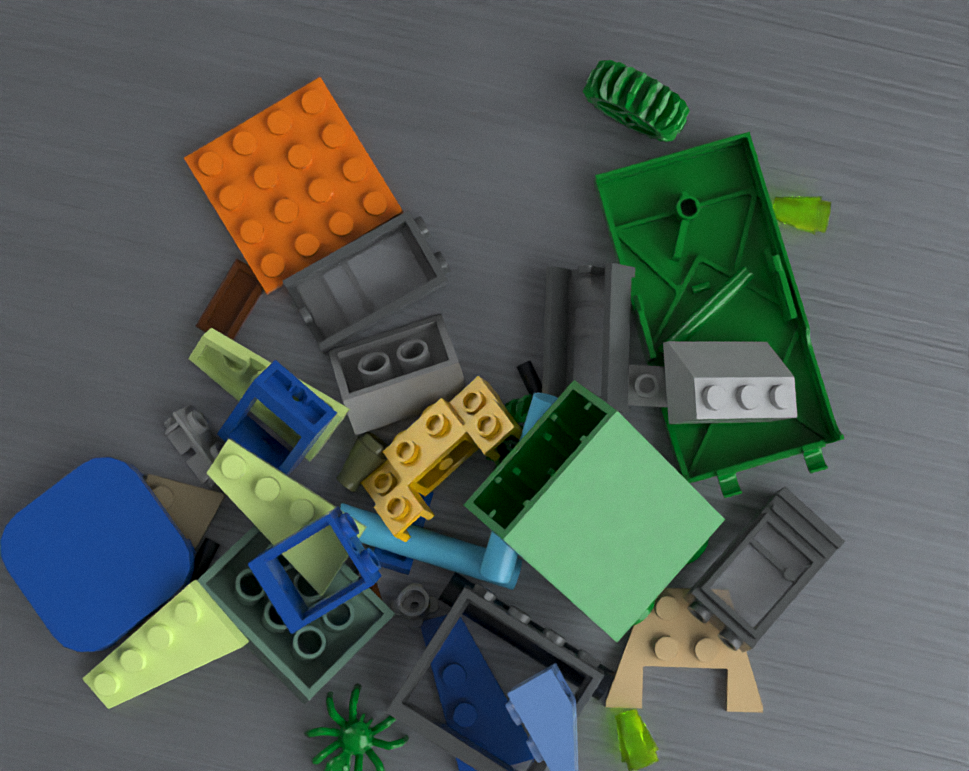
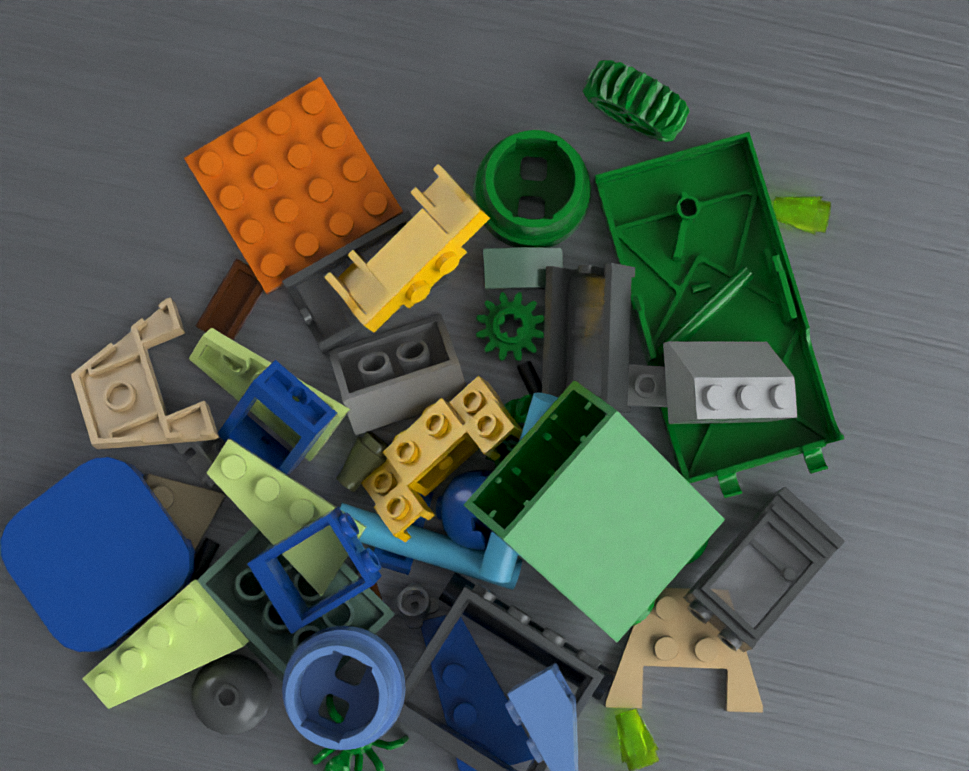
(123, 396): none -> tan wing
(231, 694): none -> dark grey cylinder
(372, 703): none -> medium blue piece
(414, 257): none -> yellow bracket
(456, 519): none -> blue cylinder
(497, 319): none -> green gear
(519, 267): none -> sand green slope
(564, 190): none -> green piece

